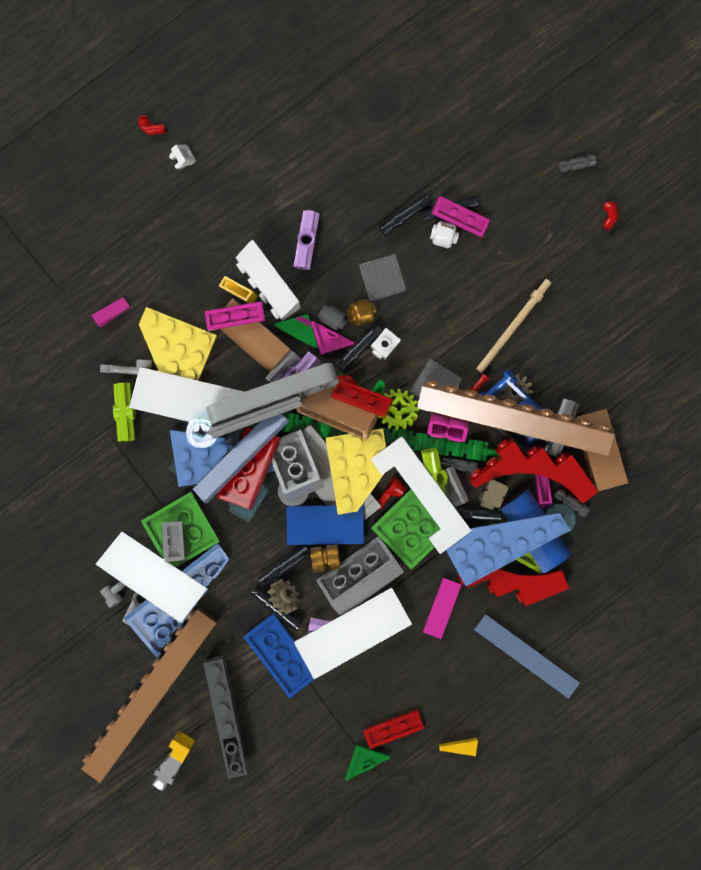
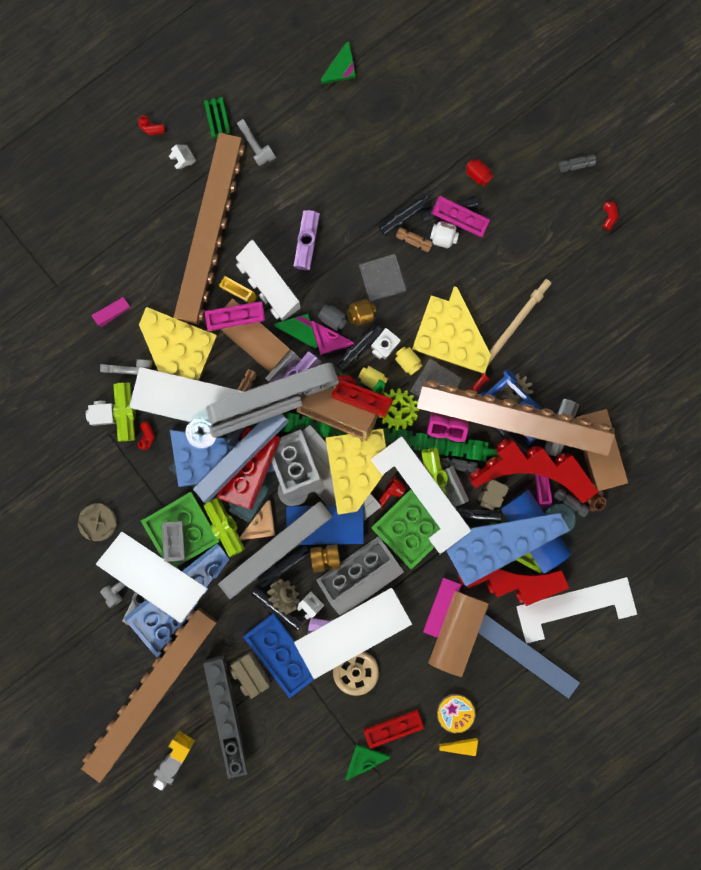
(97, 522): none -> dark tan tile
(100, 413): none -> white brick
(148, 437): none -> red arm
(209, 228): none -> medium nougat brick
(214, 103): none -> green tile
(224, 527): none -> lime piece
(247, 382): none -> medium nougat axle
(250, 675): none -> dark tan brick
(261, 525): none -> light nougat tile
(262, 155): none -> light grey brick
(275, 550): none -> light grey beam
(311, 605): none -> white tile
(341, 68): none -> green tile
(369, 682): none -> tan plate
(370, 377): none -> light yellow brick
(408, 360): none -> light yellow brick
(414, 239): none -> medium nougat axle
(451, 334): none -> light yellow wing
(455, 713): none -> tile
(458, 633): none -> medium nougat brick
(479, 172): none -> red brick
(574, 603): none -> white sticker
(597, 502): none -> reddish brown plate

